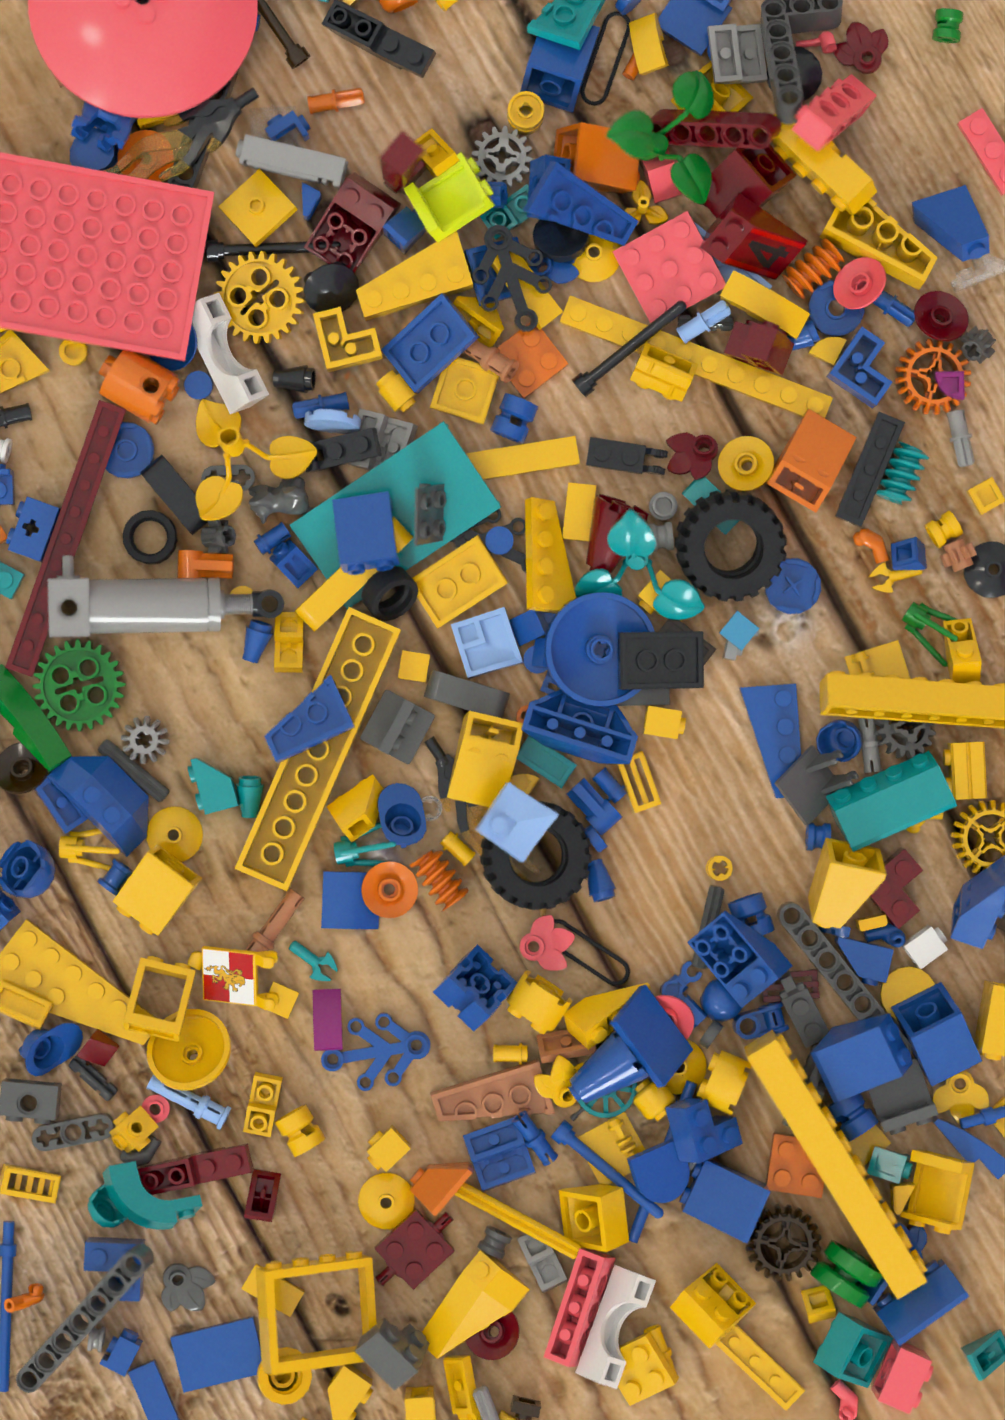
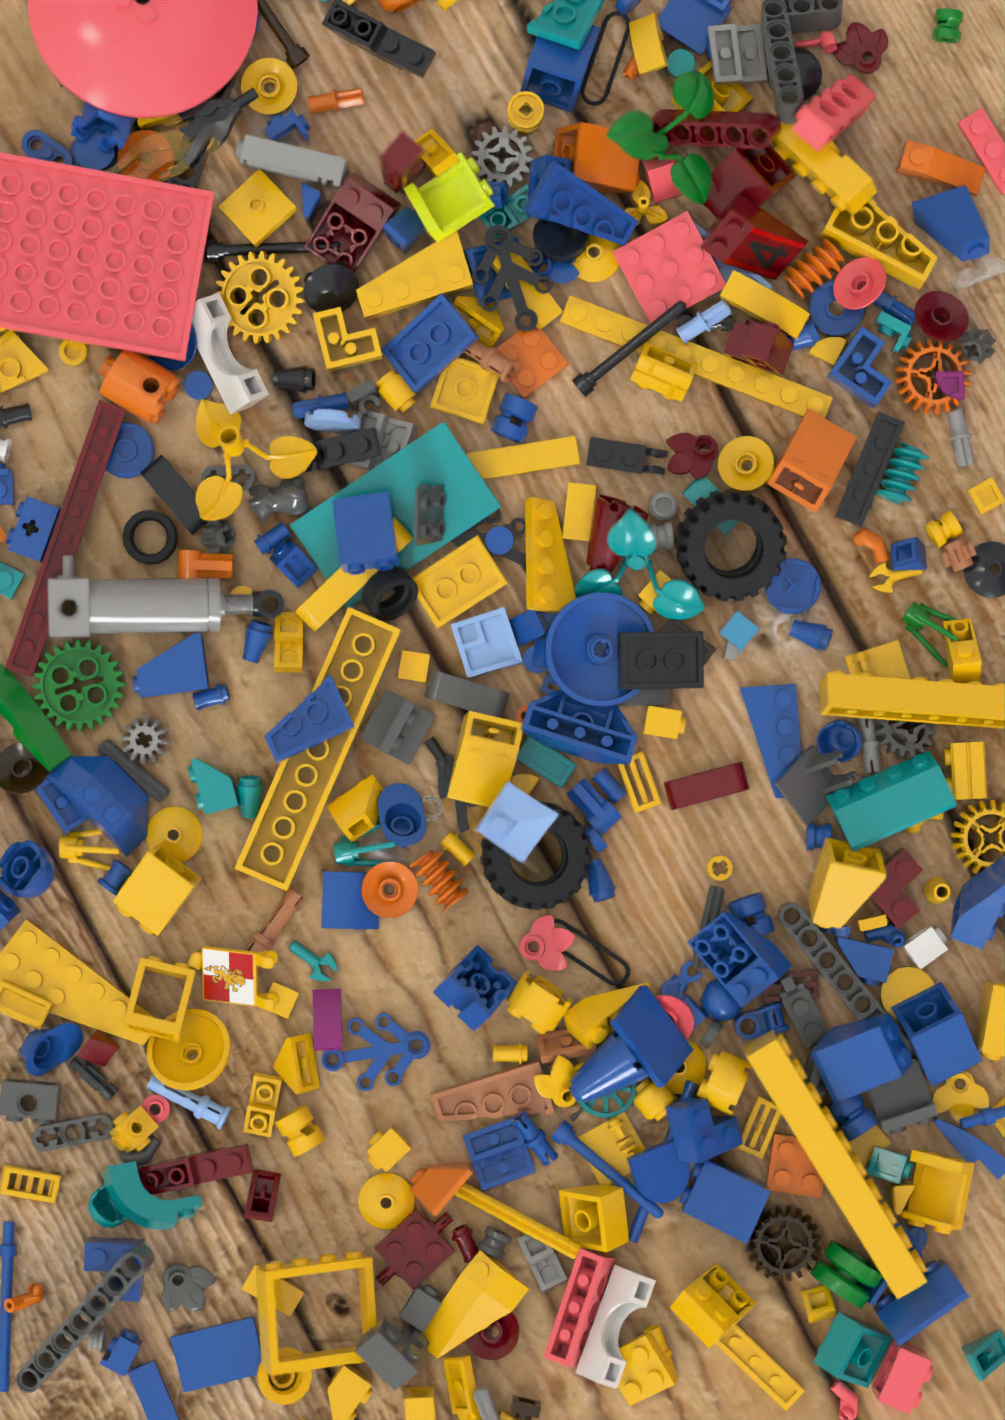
(49, 151): none -> blue plate
(175, 670): none -> blue slope
(211, 697): none -> blue pin
(273, 72): none -> yellow dish
(297, 1064): none -> yellow slope
(363, 395): none -> dark grey tile
(421, 1306): none -> dark grey brick
(465, 1242): none -> dark red pin
(680, 62): none -> teal tile
(706, 785): none -> dark red beam
(750, 1148): none -> yellow tile
(812, 634): none -> blue cone
(891, 326): none -> teal bracket
(931, 887): none -> yellow cone
(939, 167): none -> orange slope

